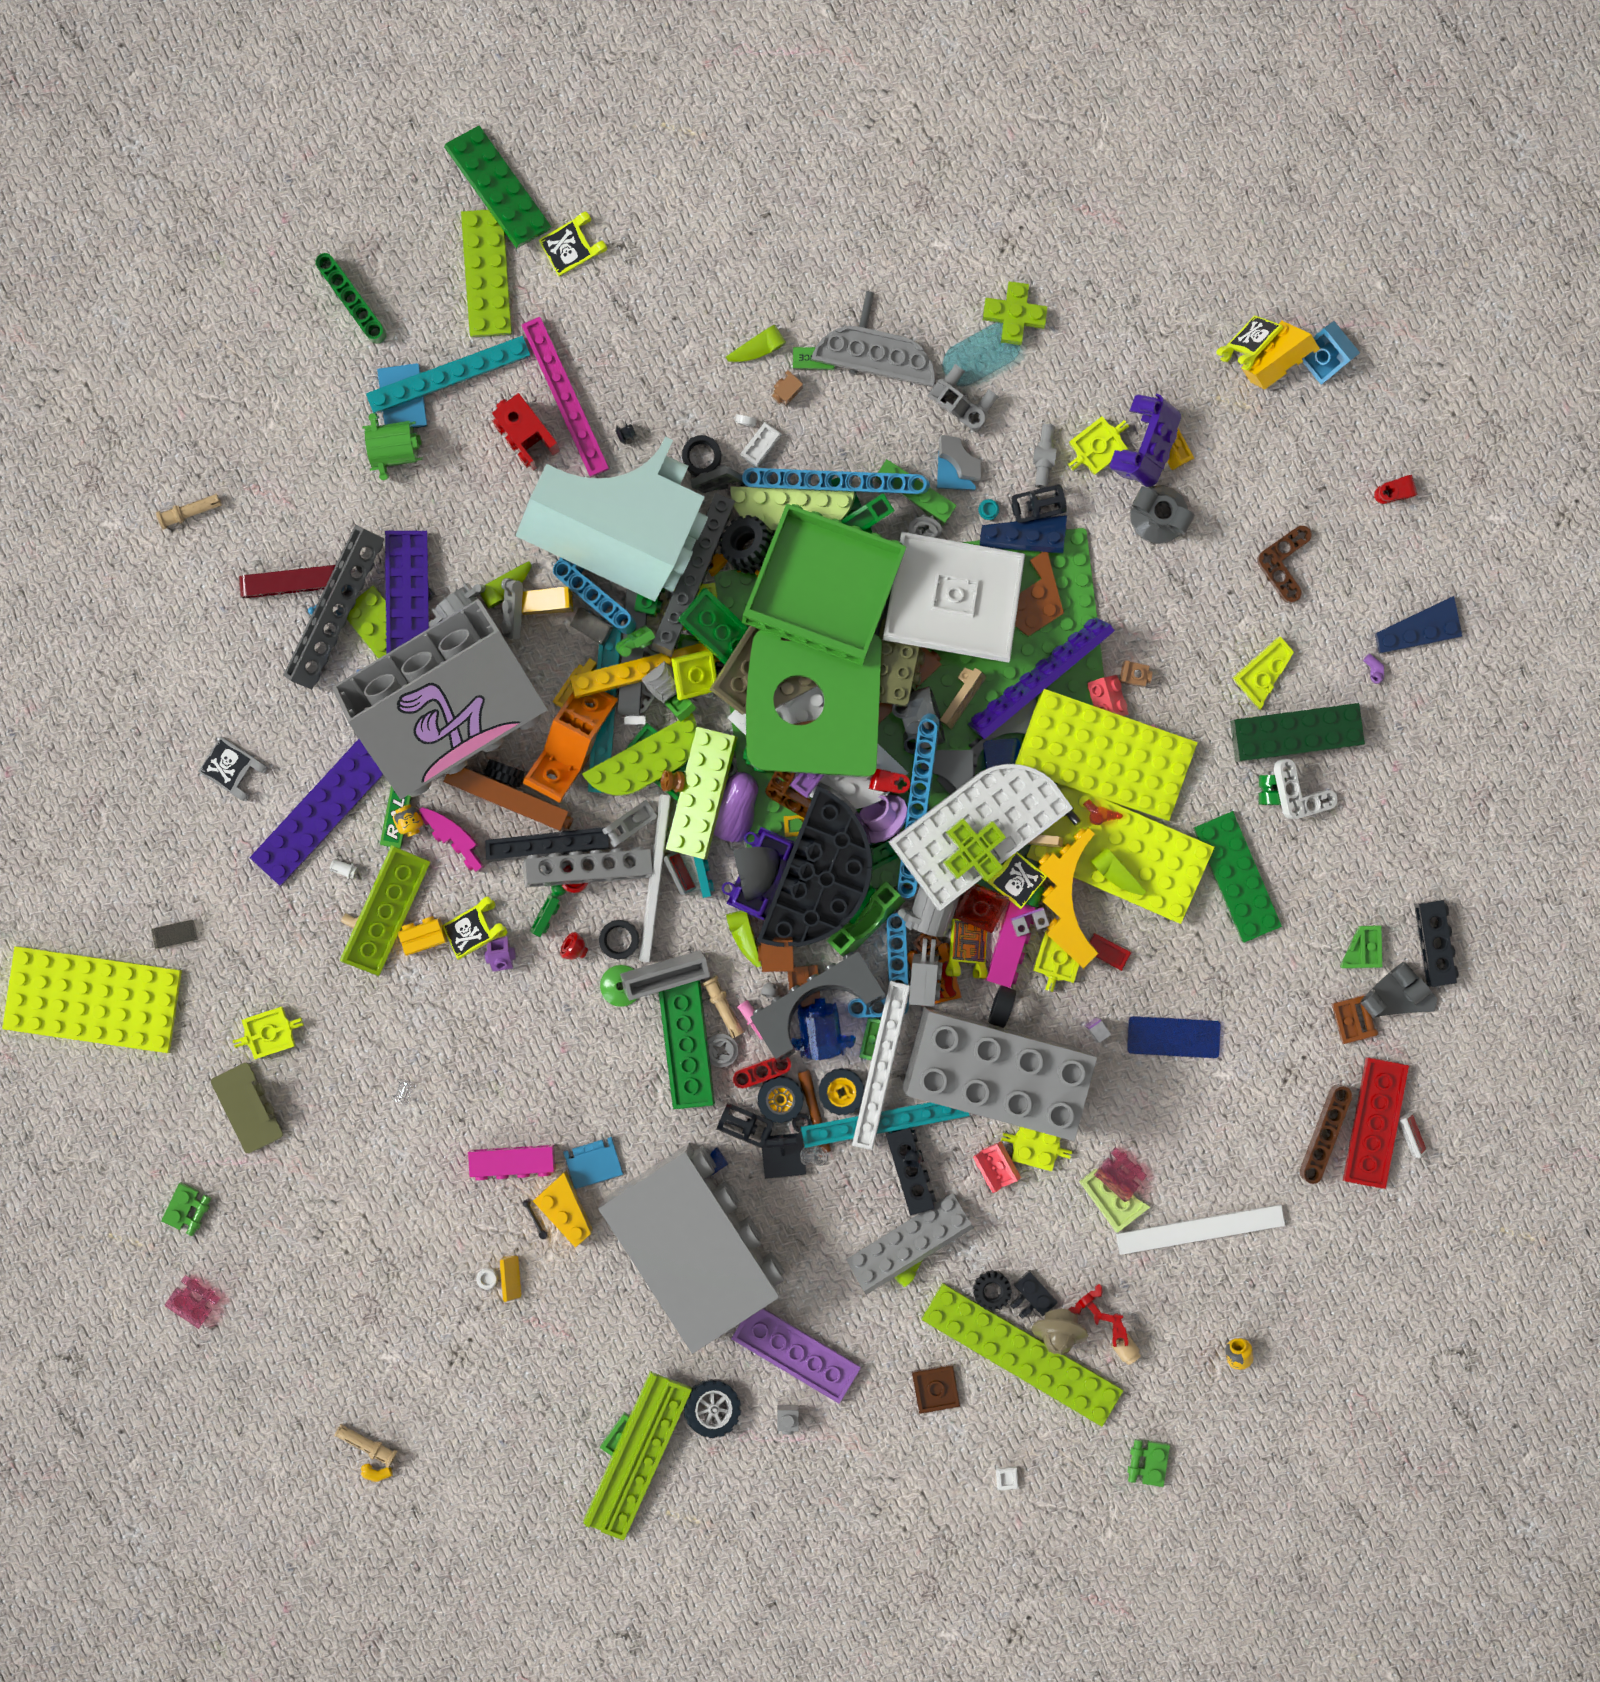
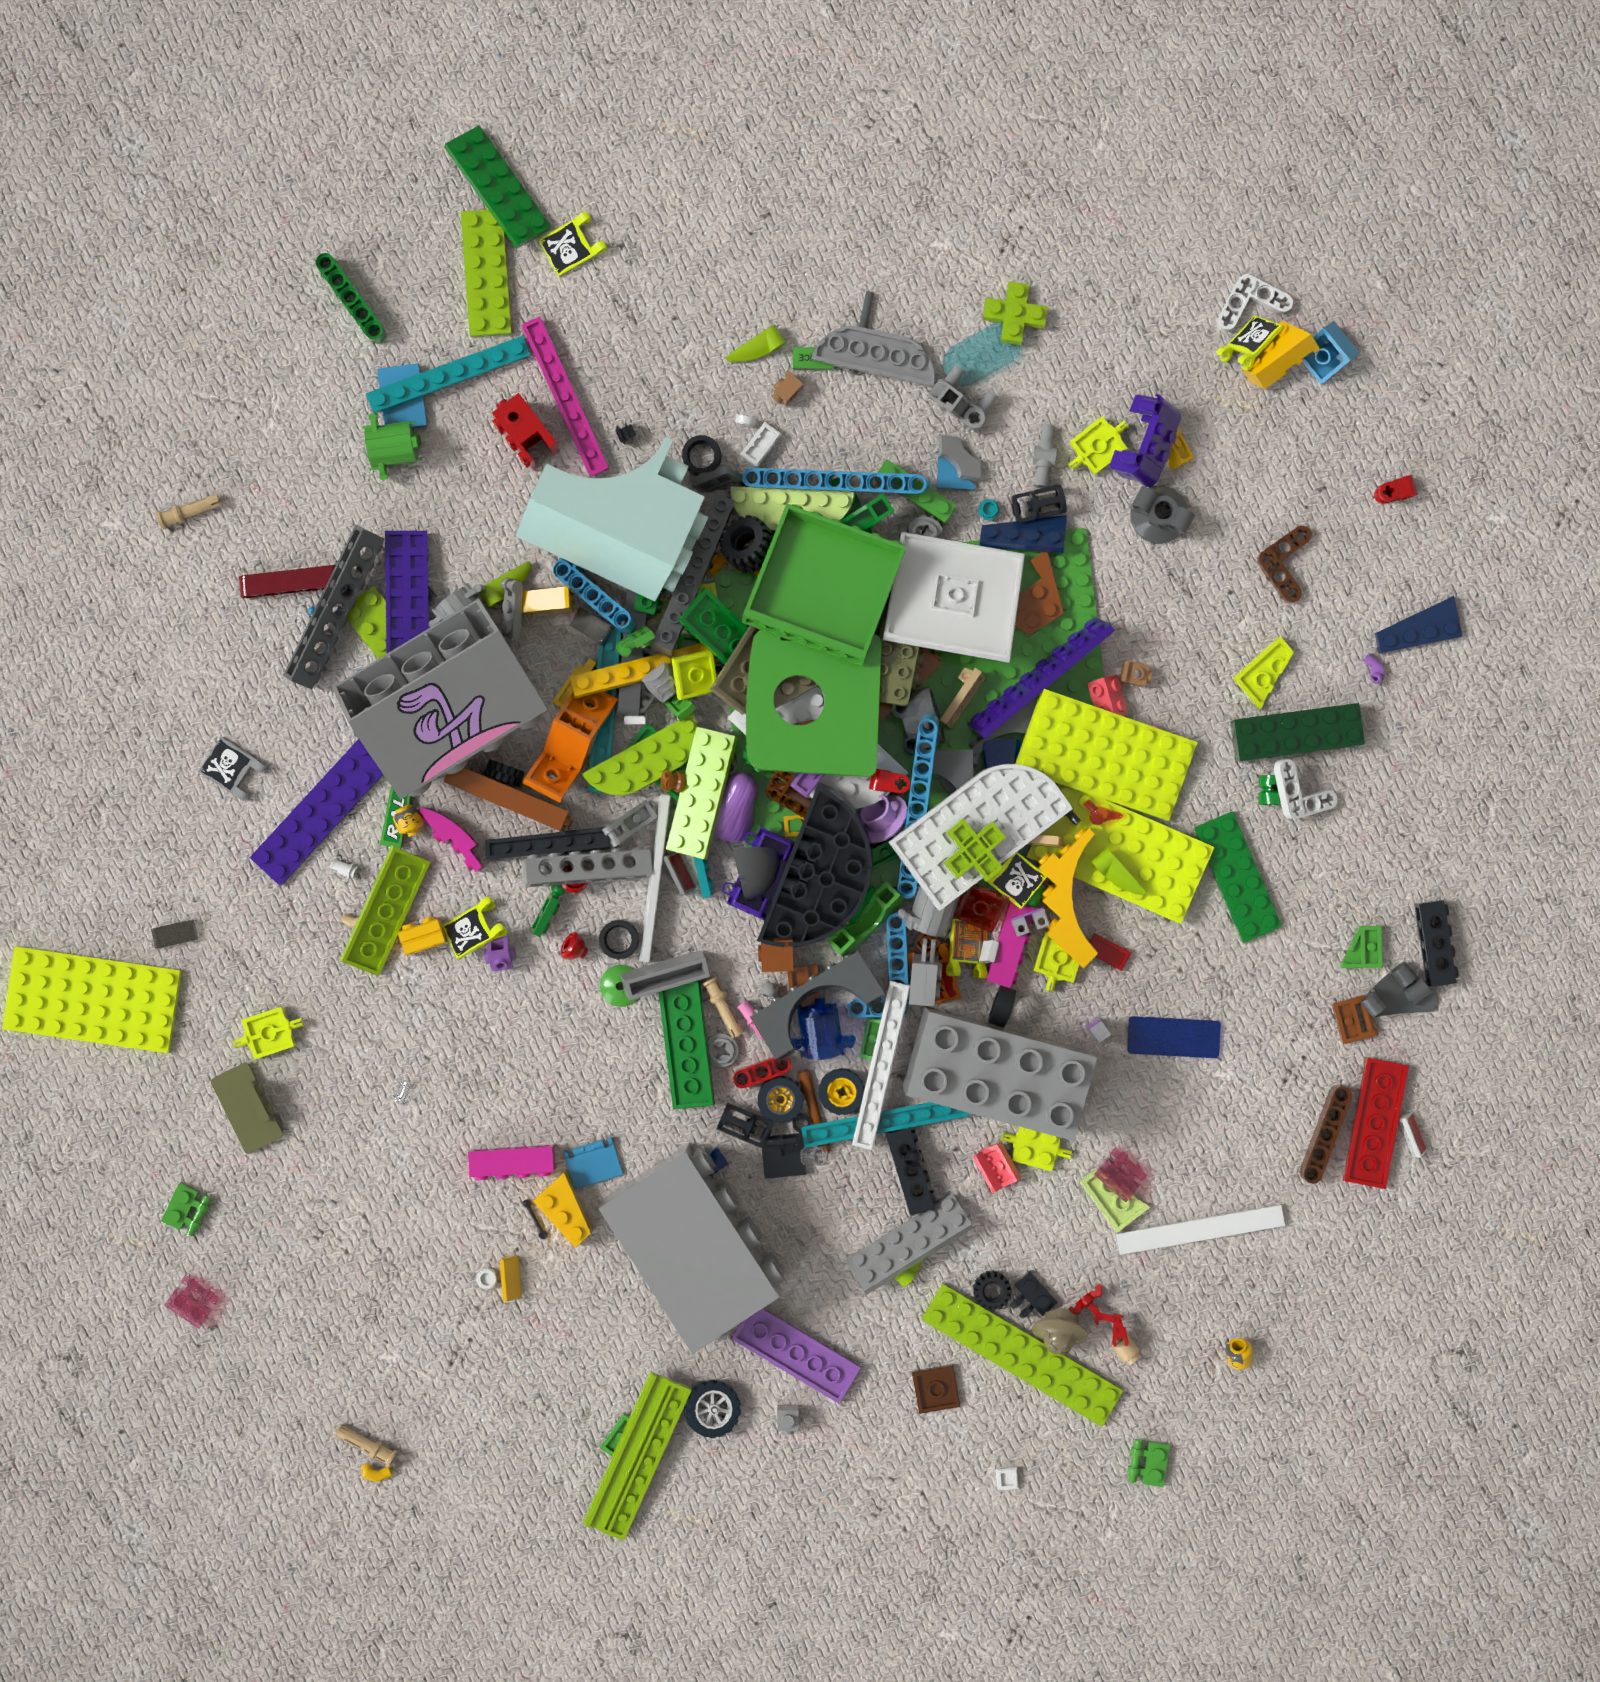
(743, 934): lime piece -> none
(989, 951): none -> white tile
(1253, 294): none -> white beam

